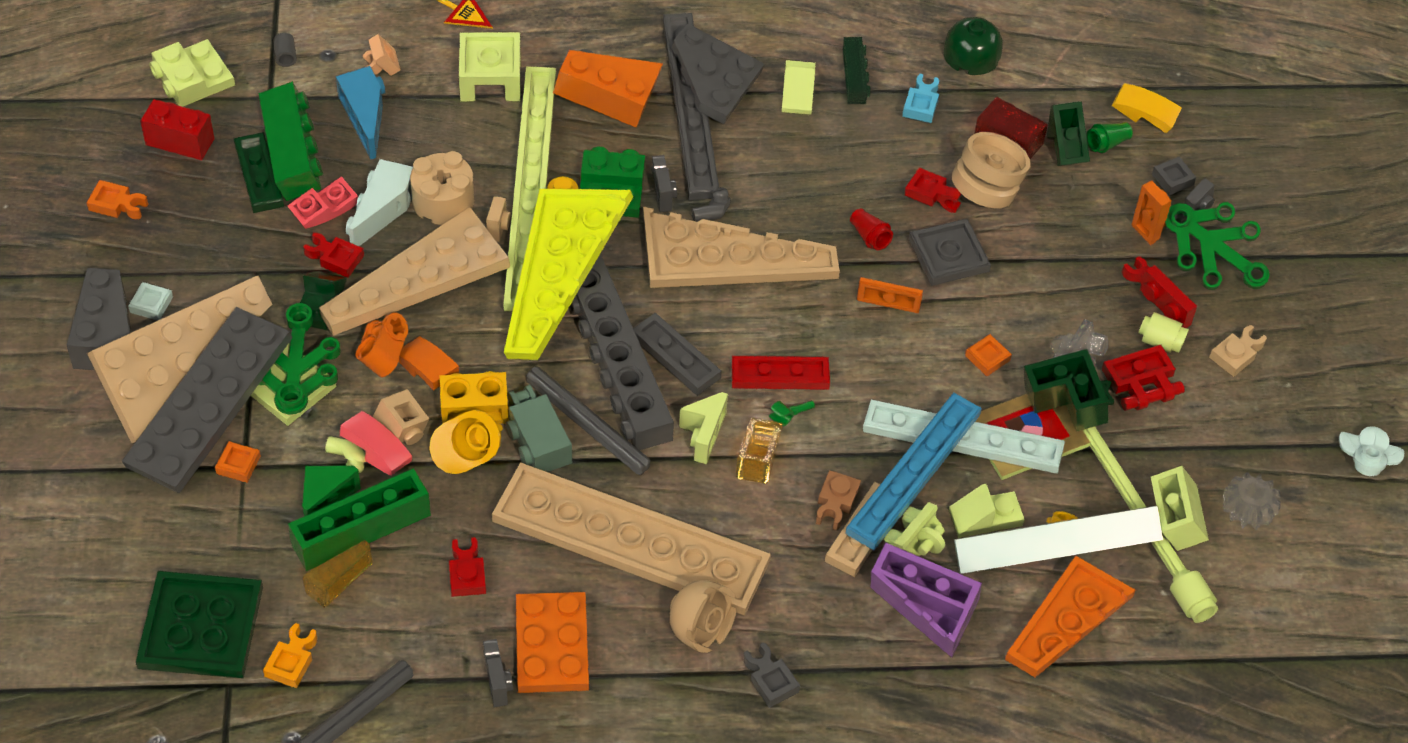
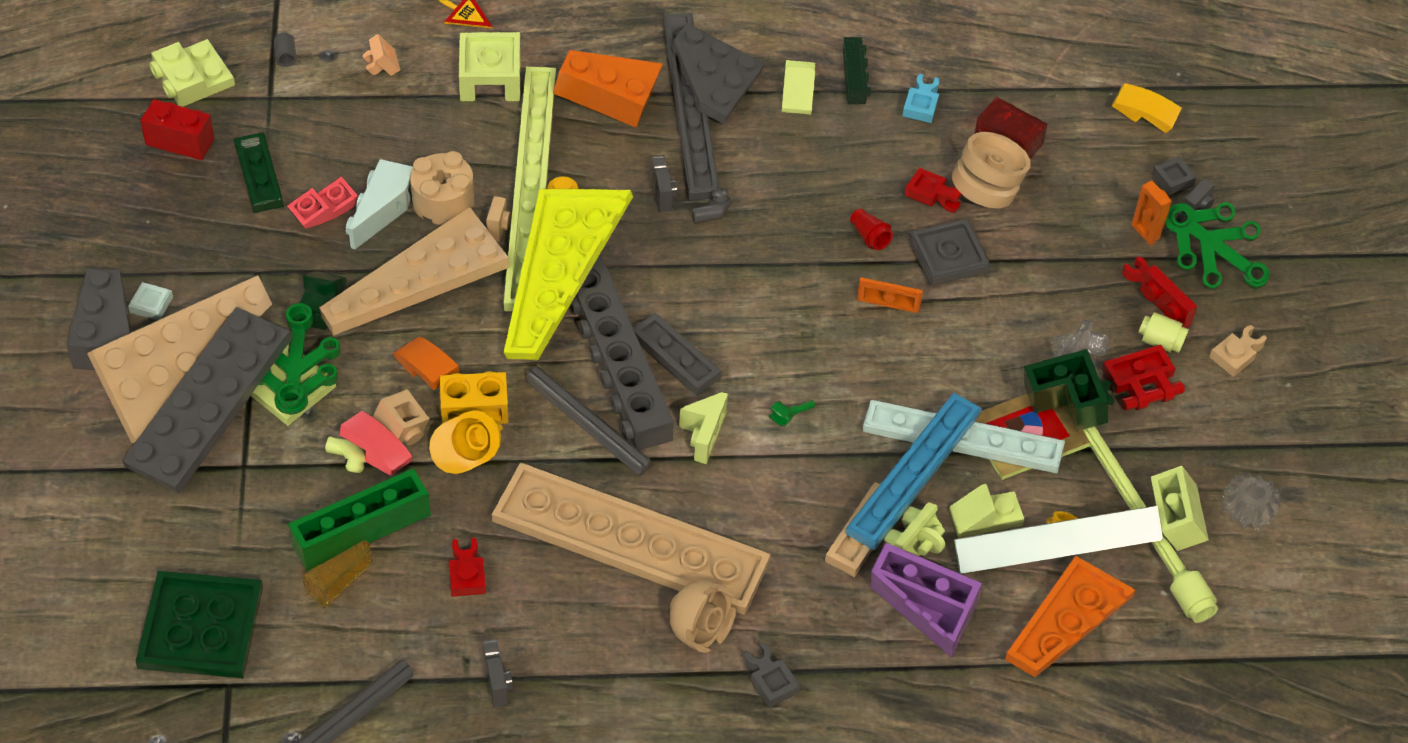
(113, 198): orange plate -> none
(237, 461): orange tile -> none
(290, 141): green brick -> none
(291, 660): light orange plate -> none
(328, 485): green slope -> none
(337, 256): red plate -> none
(362, 100): dark azure slope -> none
(383, 344): orange piece -> none
(537, 431): sand green brick -> none
(552, 642): orange plate -> none
(615, 172): green plate -> none
(721, 253): tan wing -> none
(758, 451): clear yellow slope -> none
(780, 372): red tile -> none
(837, 497): medium nougat plate -> none
(973, 46): dark green cylinder -> none
(988, 355): orange tile -> none
(1069, 133): dark green slope -> none
(1107, 136): green cone -> none
(1370, 450): light aqua plate -> none

